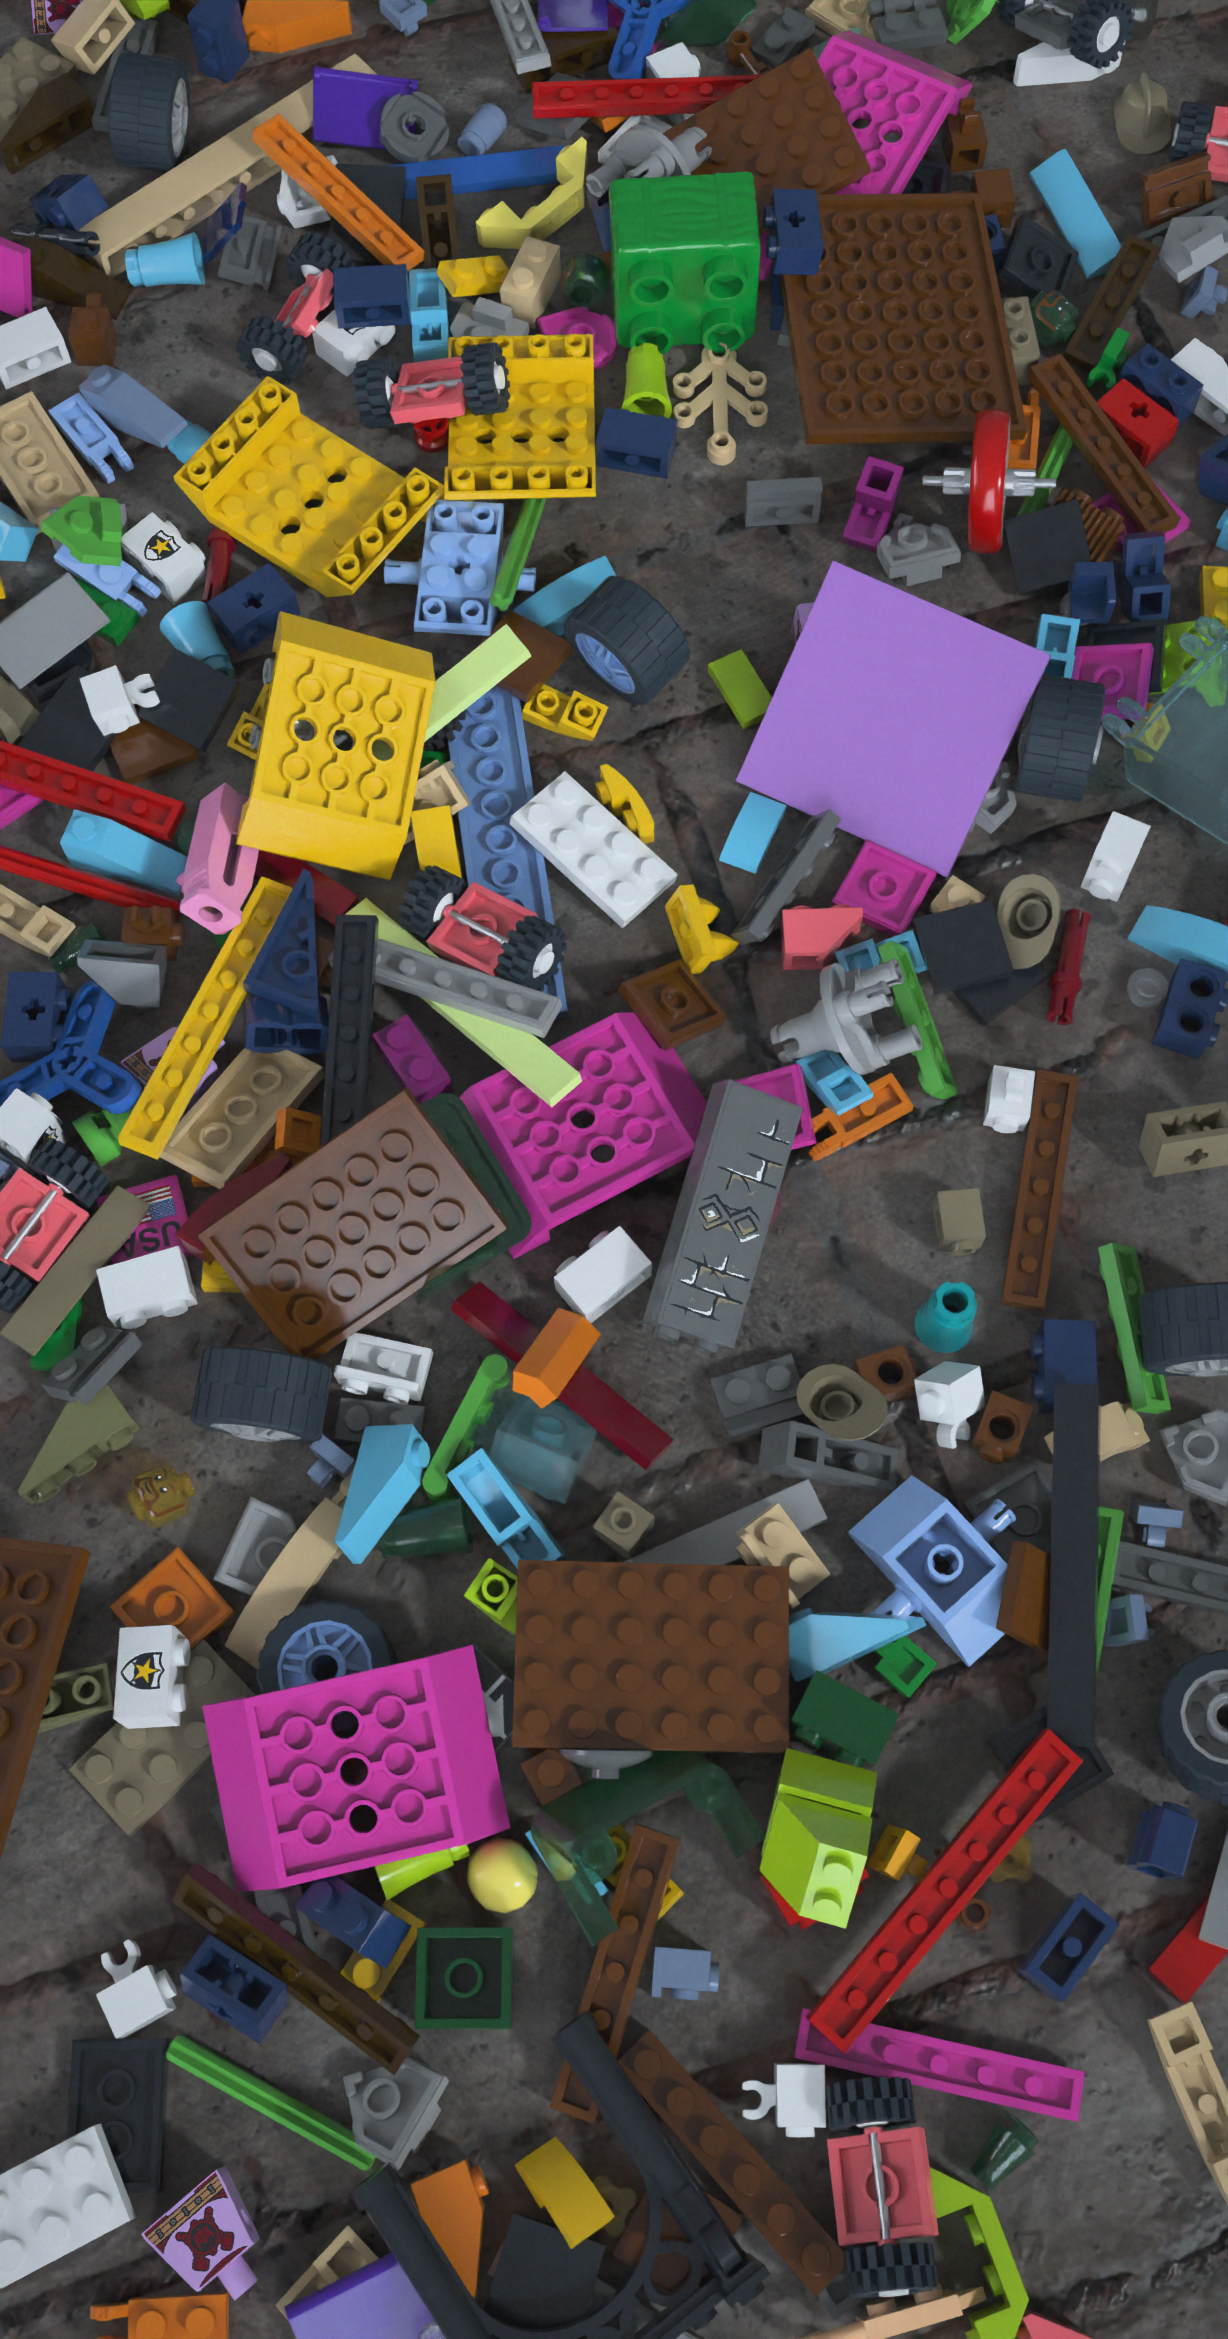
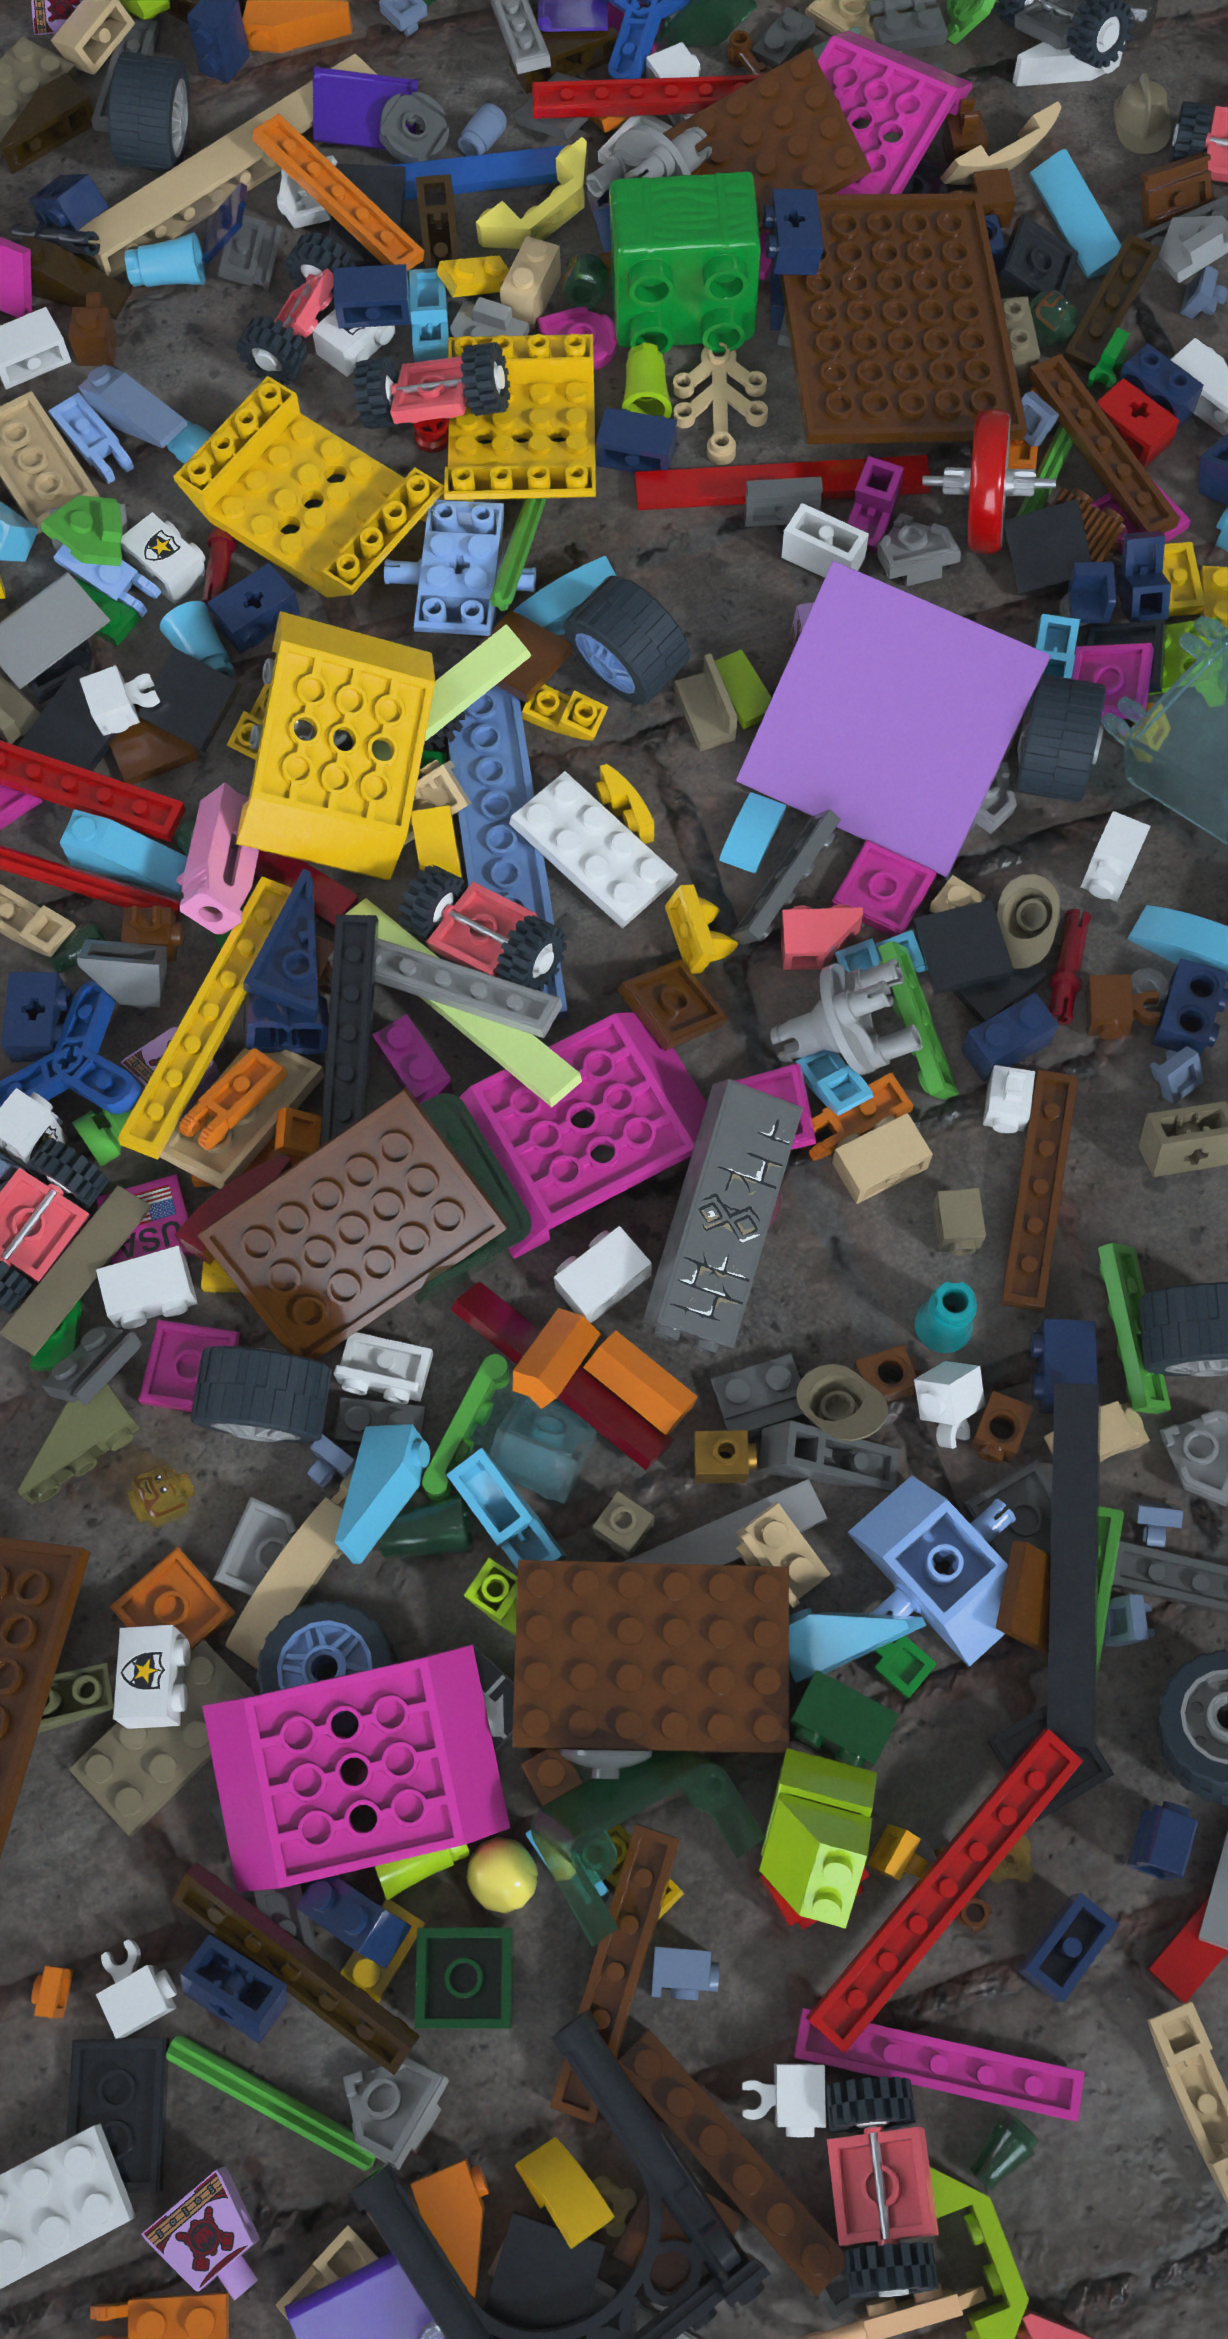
(52, 1991): none -> orange plate
(175, 1362): none -> dark pink tile
(232, 1098): none -> orange hinge
(641, 1382): none -> orange piece
(707, 707): none -> dark tan panel
(713, 1468): none -> pearl gold brick
(728, 484): none -> red tile
(818, 539): none -> white brick
(881, 1157): none -> tan brick
(976, 160): none -> tan slope
(1010, 1036): none -> dark blue brick
(1038, 418): none -> sand blue tile
(1113, 1006): none -> reddish brown brick
(1178, 1074): none -> sand blue tile
(1183, 574): none -> yellow plate

